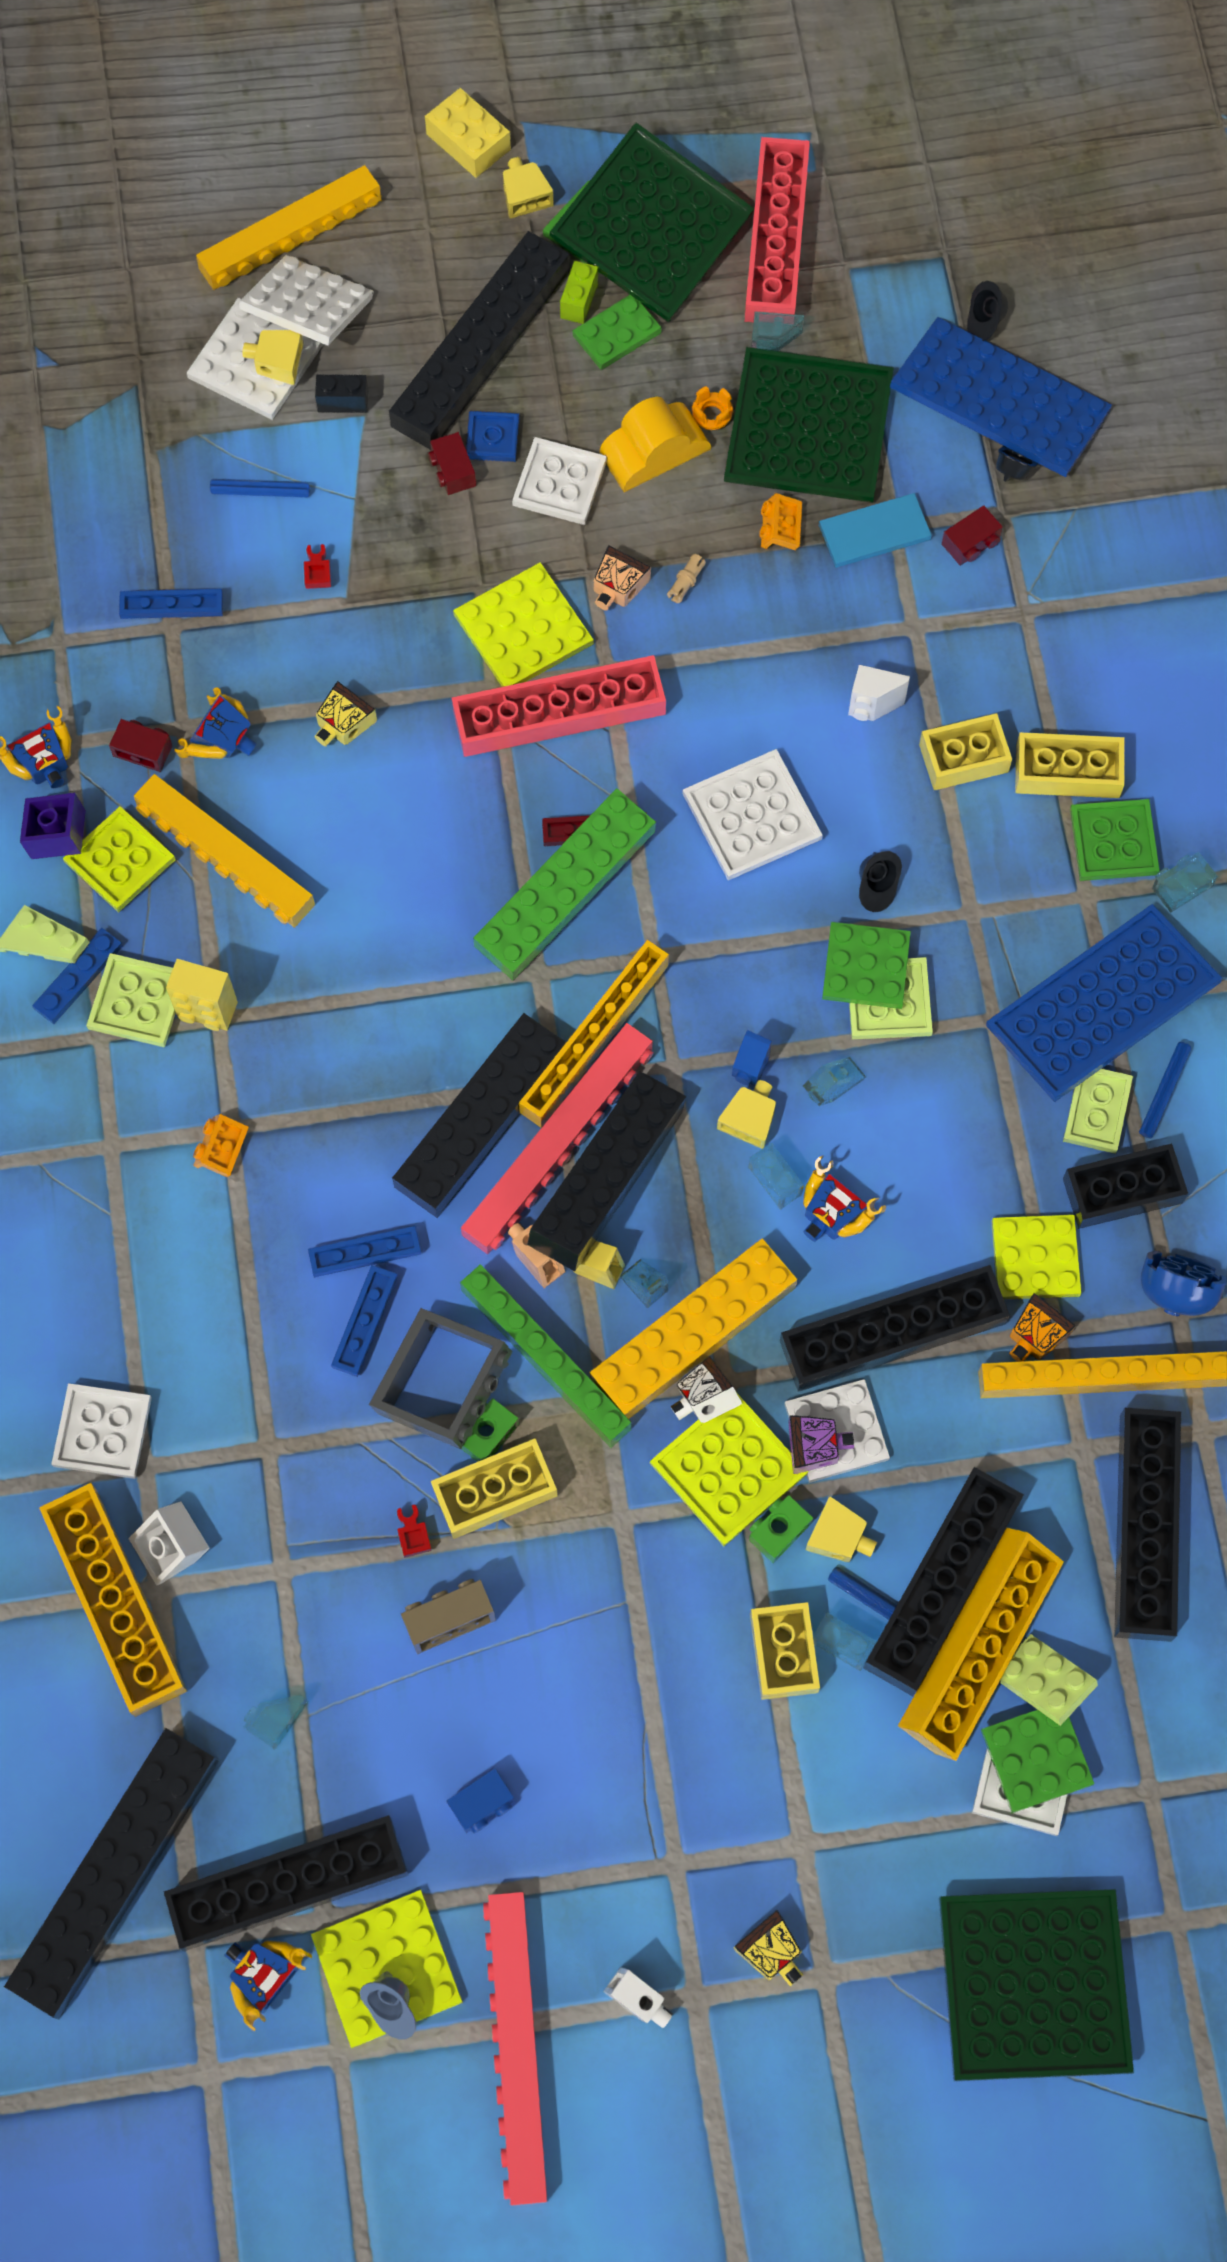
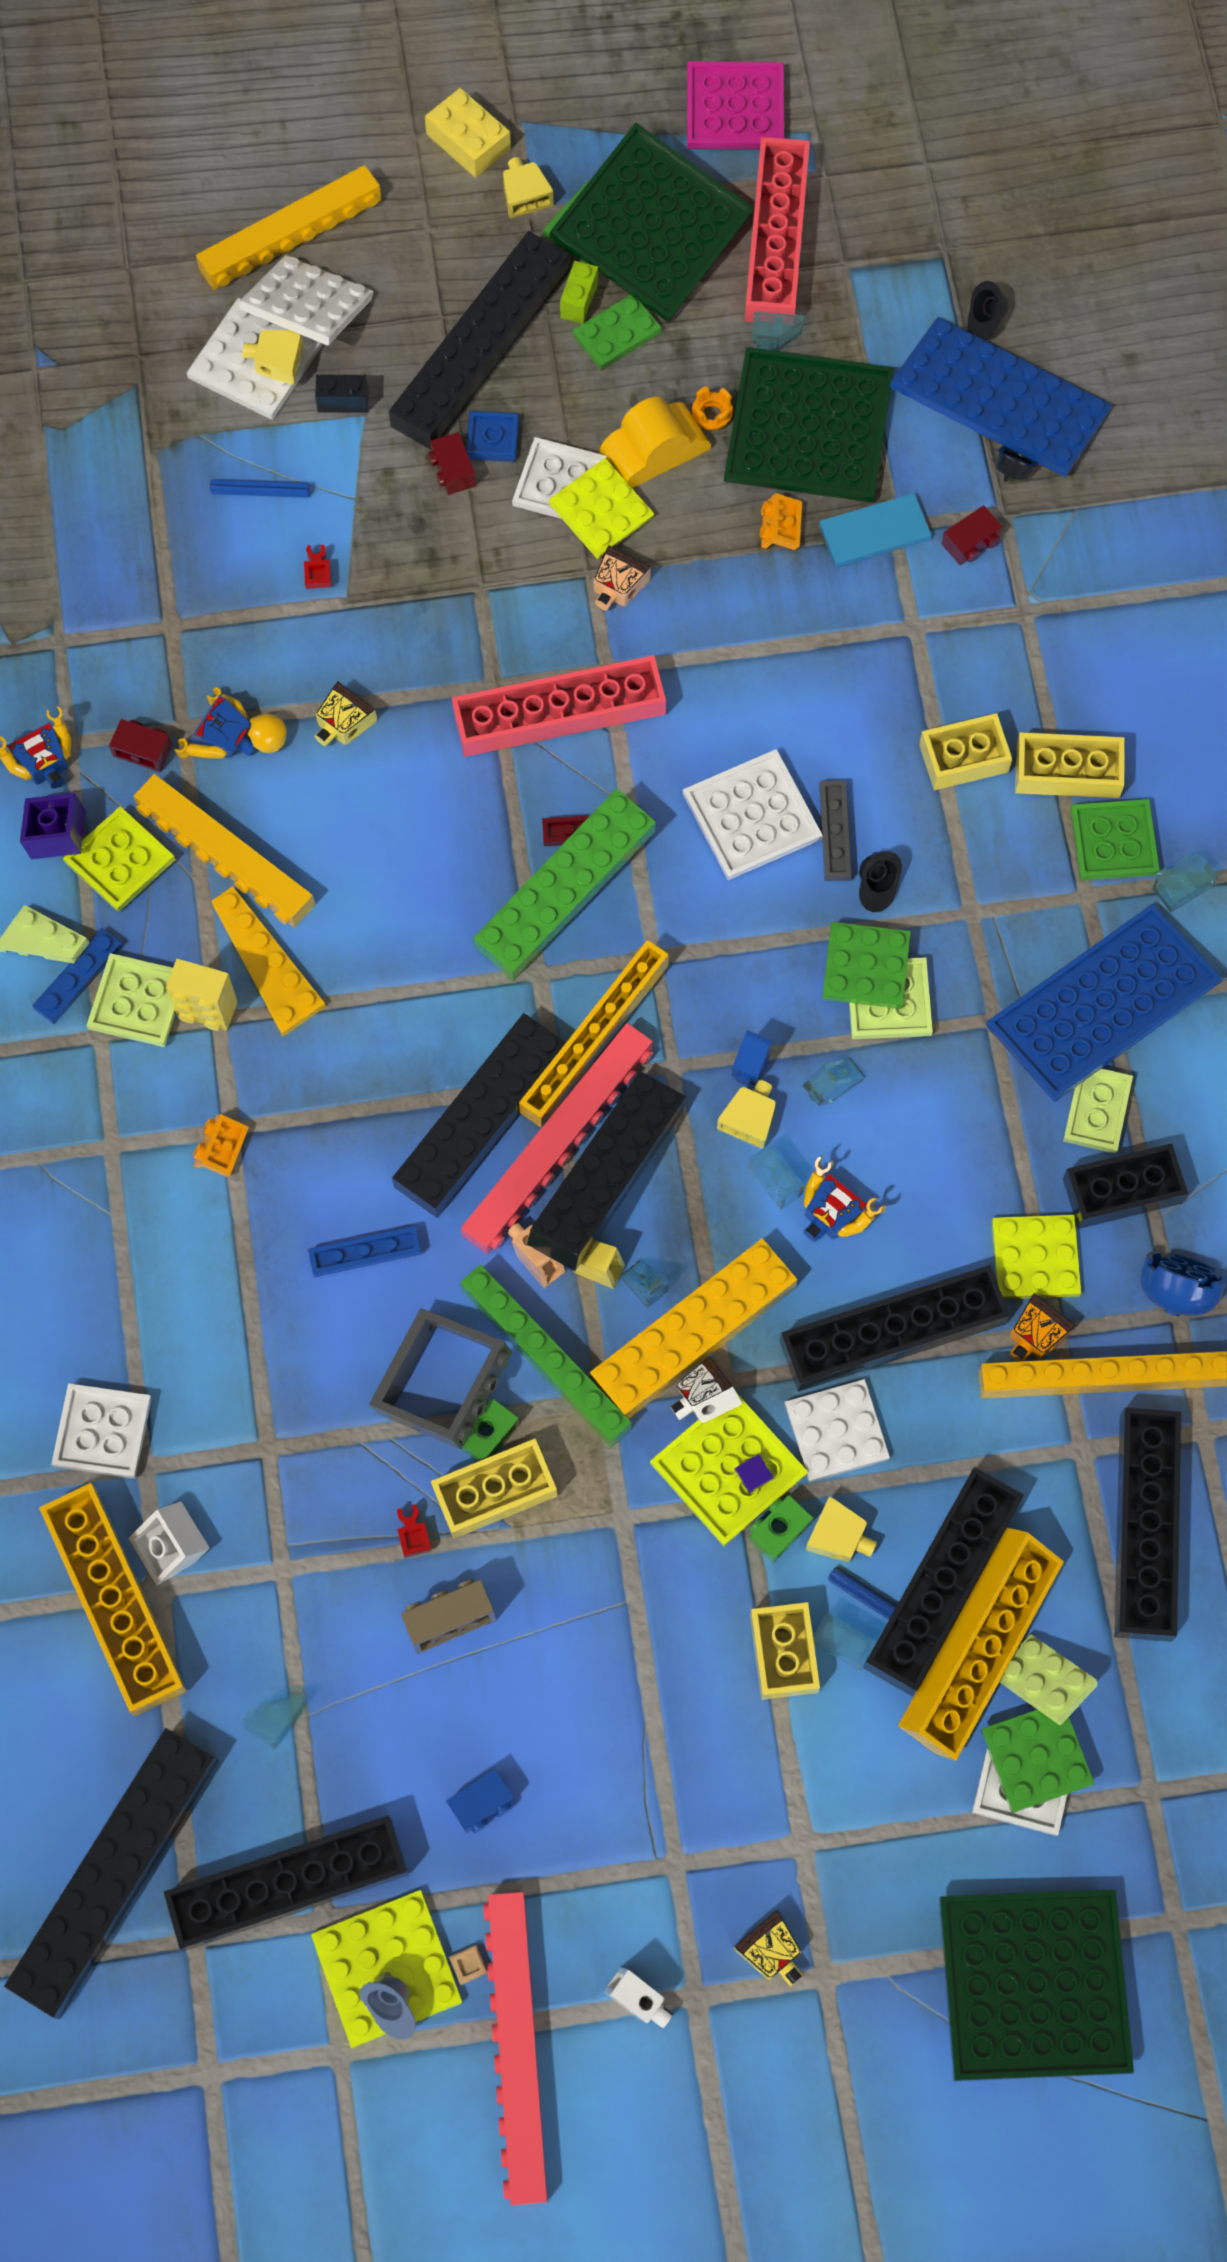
(171, 603): blue plate -> none
(261, 1975): torso -> none
(267, 732): none -> yellow hair
(277, 979): none -> yellow wing
(364, 1320): blue plate -> none
(468, 1965): none -> tan tile
(523, 626): neon yellow plate -> none
(601, 508): none -> neon yellow plate
(686, 578): tan pin -> none
(734, 104): none -> dark pink plate
(753, 1473): none -> dark purple tile
(816, 1442): torso -> none
(835, 830): none -> dark grey plate
(877, 693): white slope -> none
(1165, 1090): blue axle -> none

